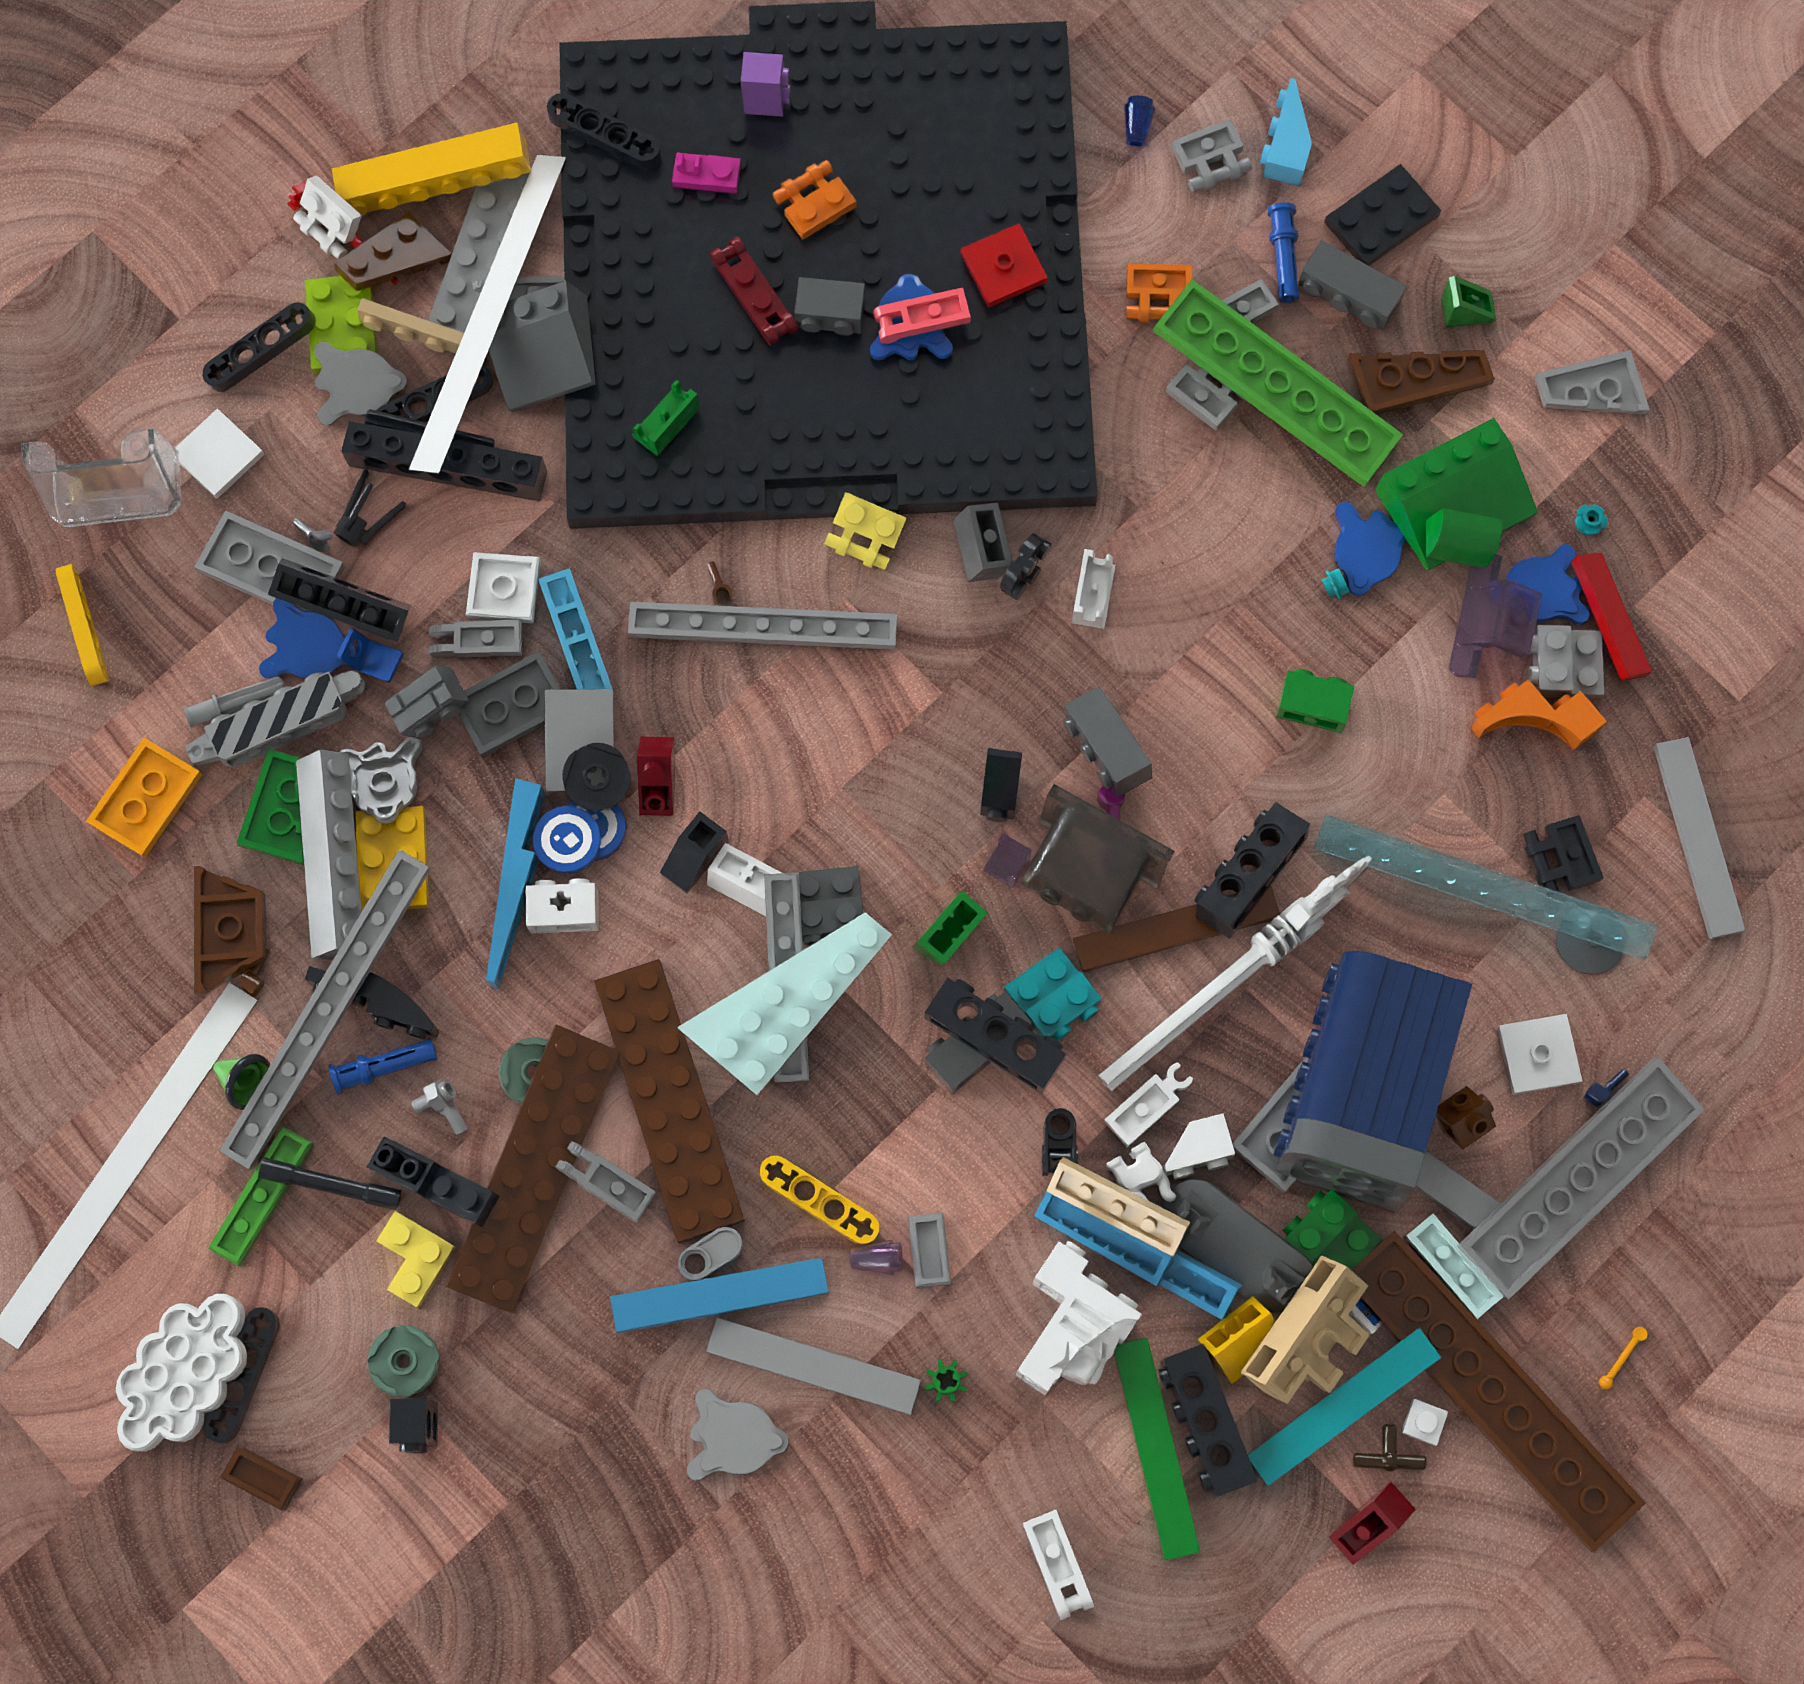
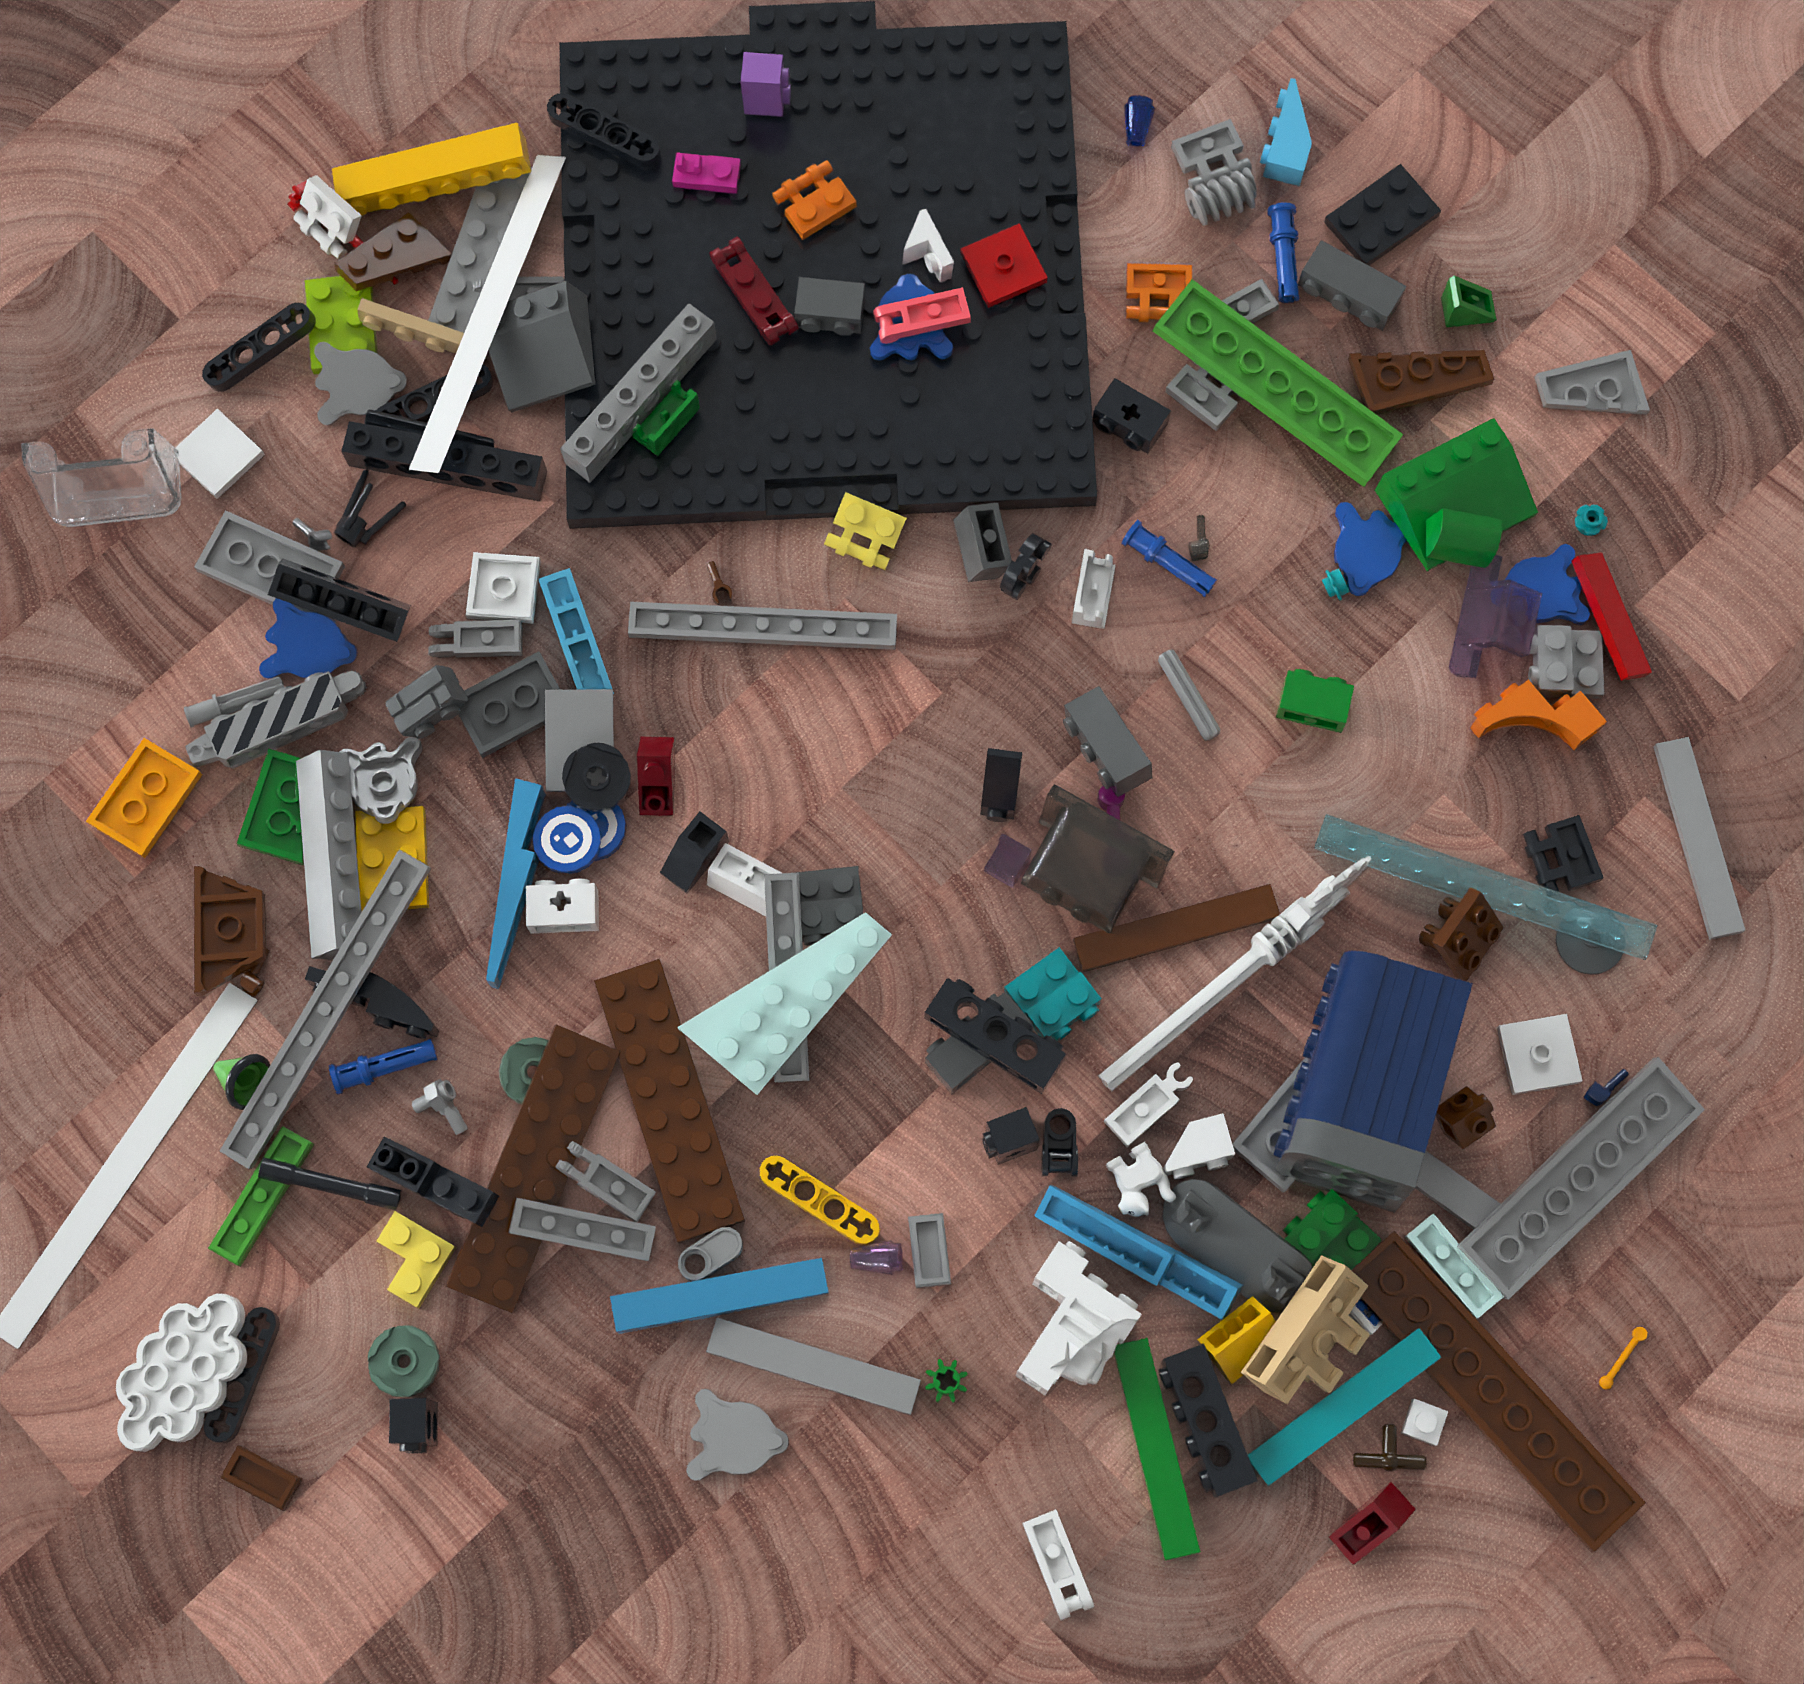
(82, 624): yellow beam -> none
(371, 657): blue bracket -> none
(582, 1229): none -> light grey plate
(639, 392): none -> light grey brick
(927, 243): none -> white slope
(950, 929): green brick -> none
(1010, 1136): none -> black brick
(1118, 1206): tan plate -> none
(1119, 404): none -> black brick
(1155, 549): none -> blue pin
(1189, 695): none -> light grey axle
(1199, 549): none -> clear smoke hand
(1222, 195): none -> light grey piece
(1228, 913): black brick -> none
(1466, 933): none -> reddish brown plate

